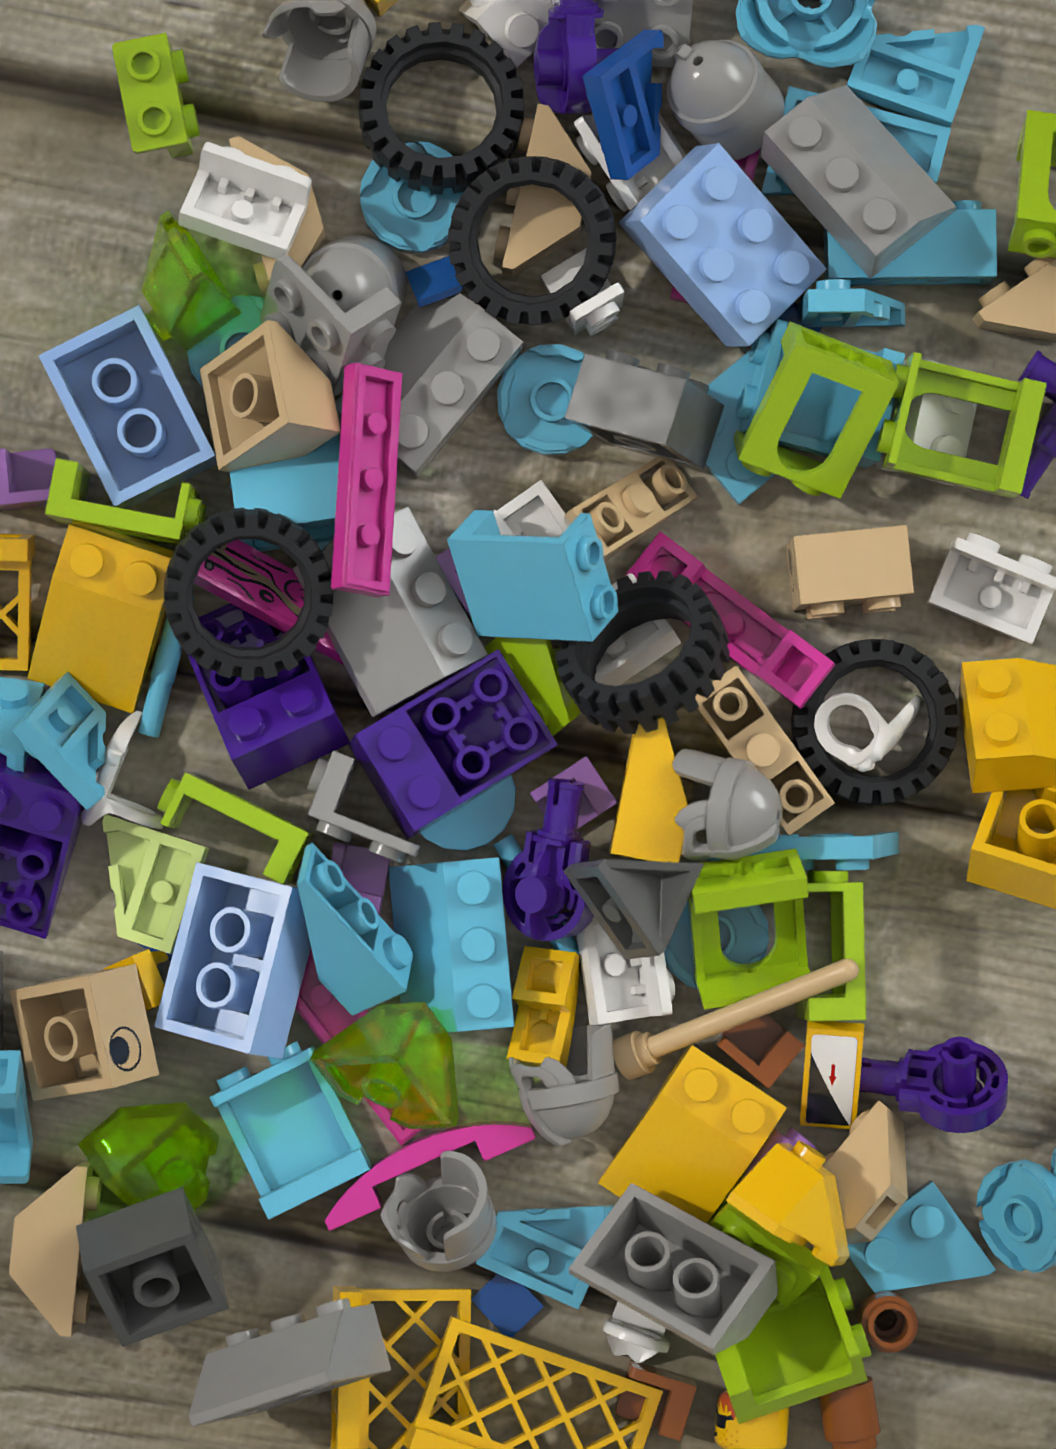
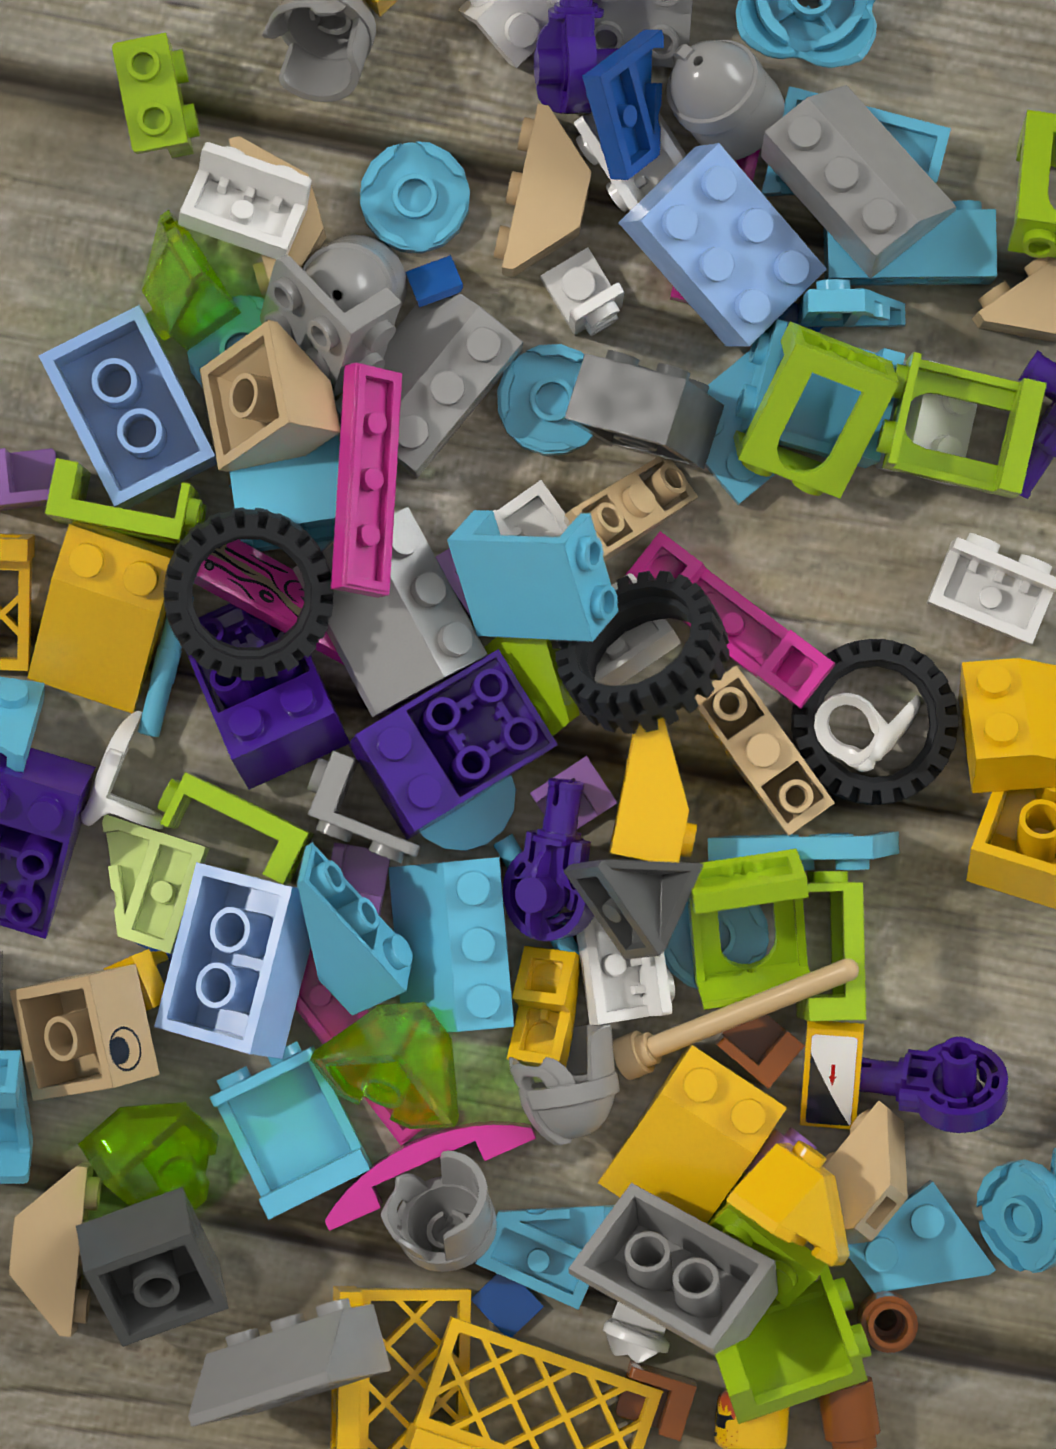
(67, 738): medium azure wing -> none
(456, 47): black tyre -> none
(465, 250): black tyre -> none
(730, 802): light grey helmet -> none
(850, 570): tan brick -> none
(917, 72): medium azure wing -> none

